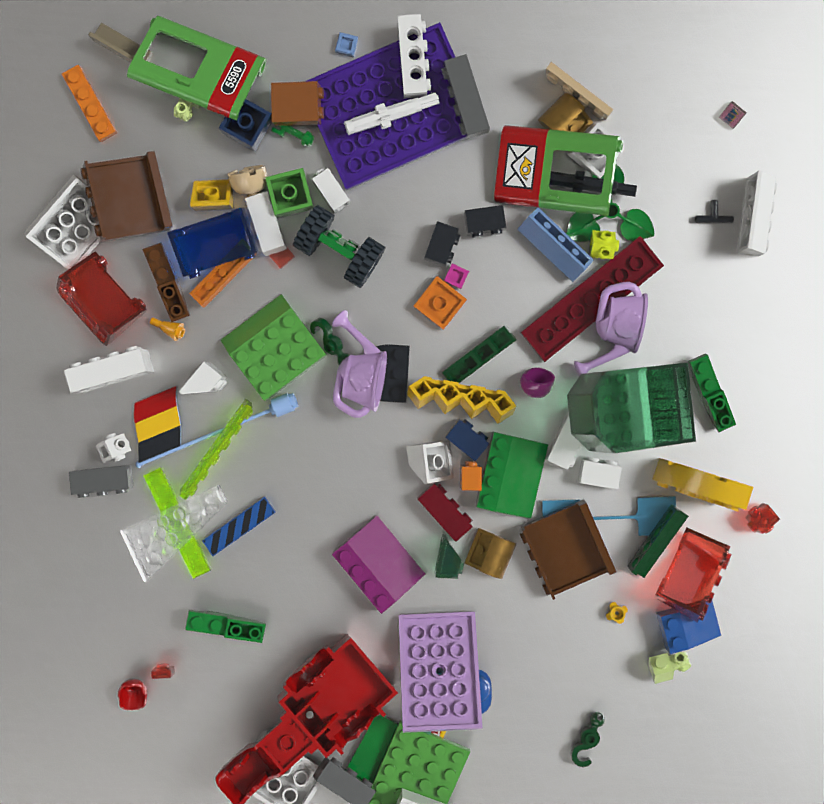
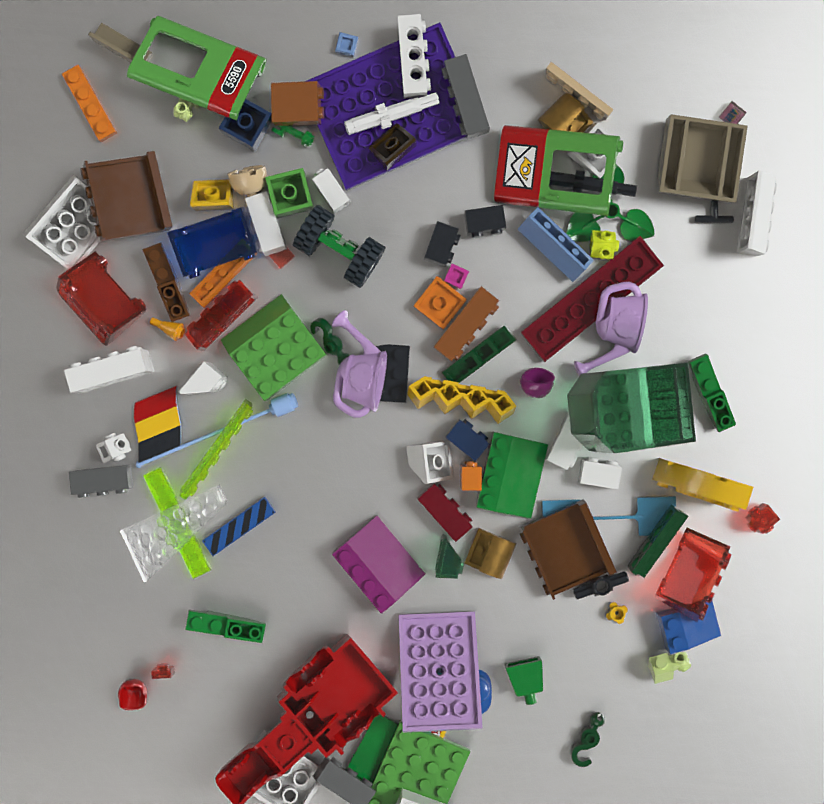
(220, 315): none -> clear red slope
(393, 146): none -> dark brown slope
(466, 323): none -> dark orange brick
(526, 678): none -> green torso
(610, 582): none -> black axle
(701, 158): none -> dark tan slope

